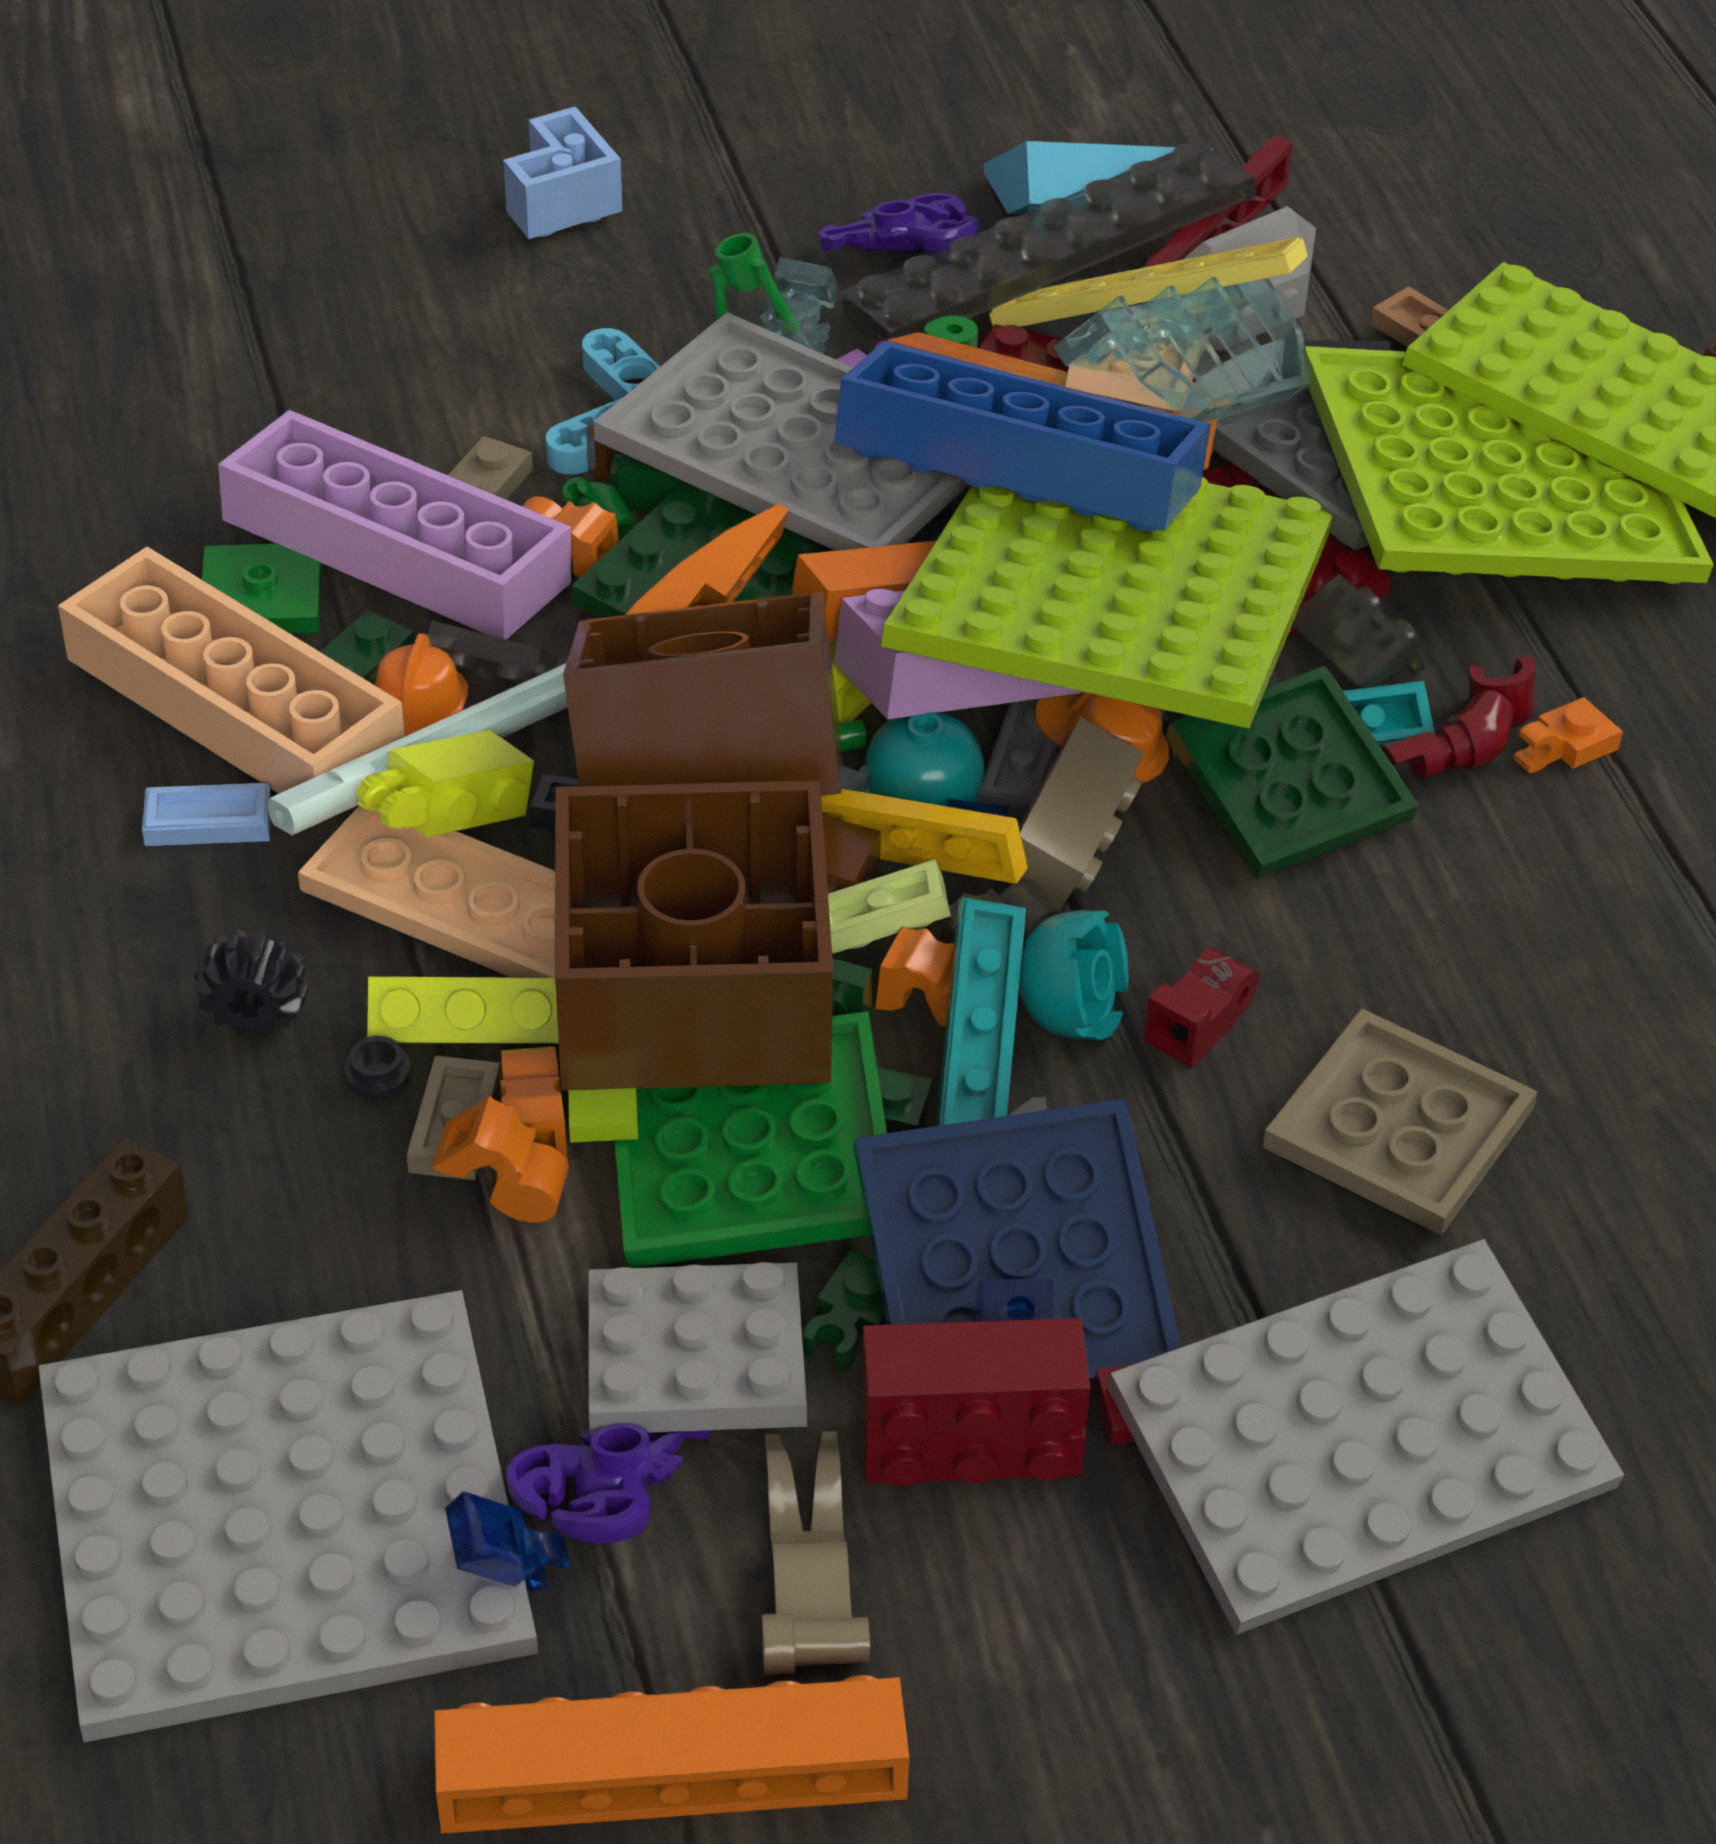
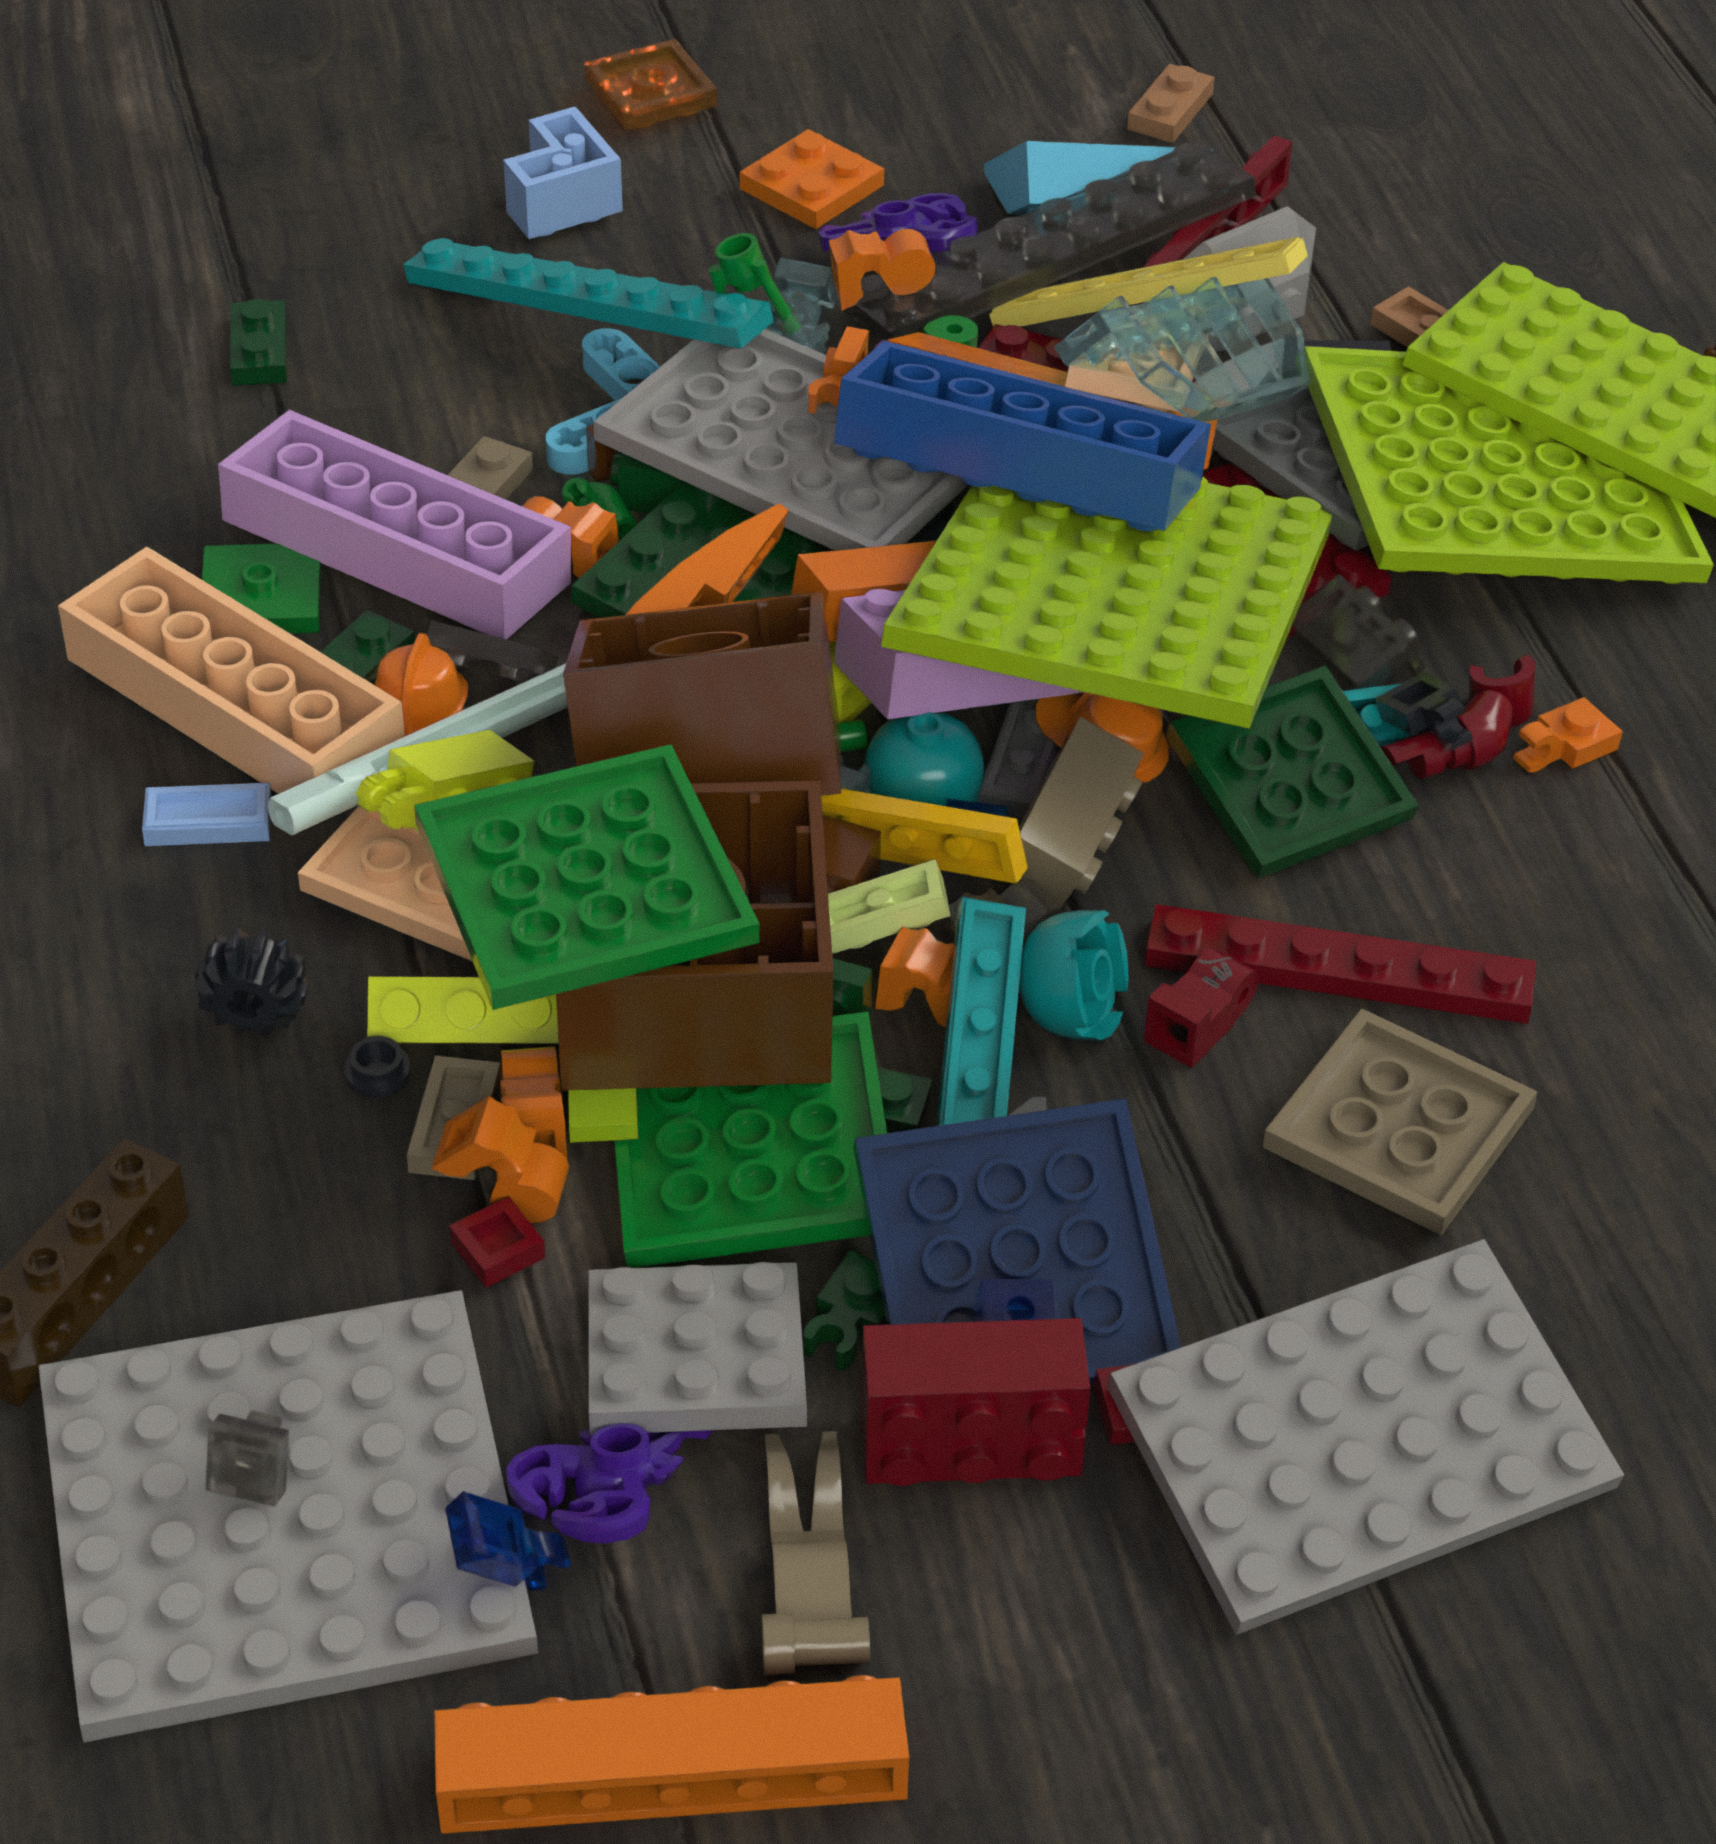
(248, 1457): none -> clear smoke tile
(258, 342): none -> dark green plate
(497, 1242): none -> dark red plate
(584, 876): none -> green plate
(590, 293): none -> teal plate
(651, 84): none -> clear orange plate
(811, 178): none -> orange plate
(838, 362): none -> orange plate
(899, 260): none -> orange leg
(1170, 103): none -> medium nougat plate
(1348, 963): none -> dark red plate
(1425, 706): none -> black plate

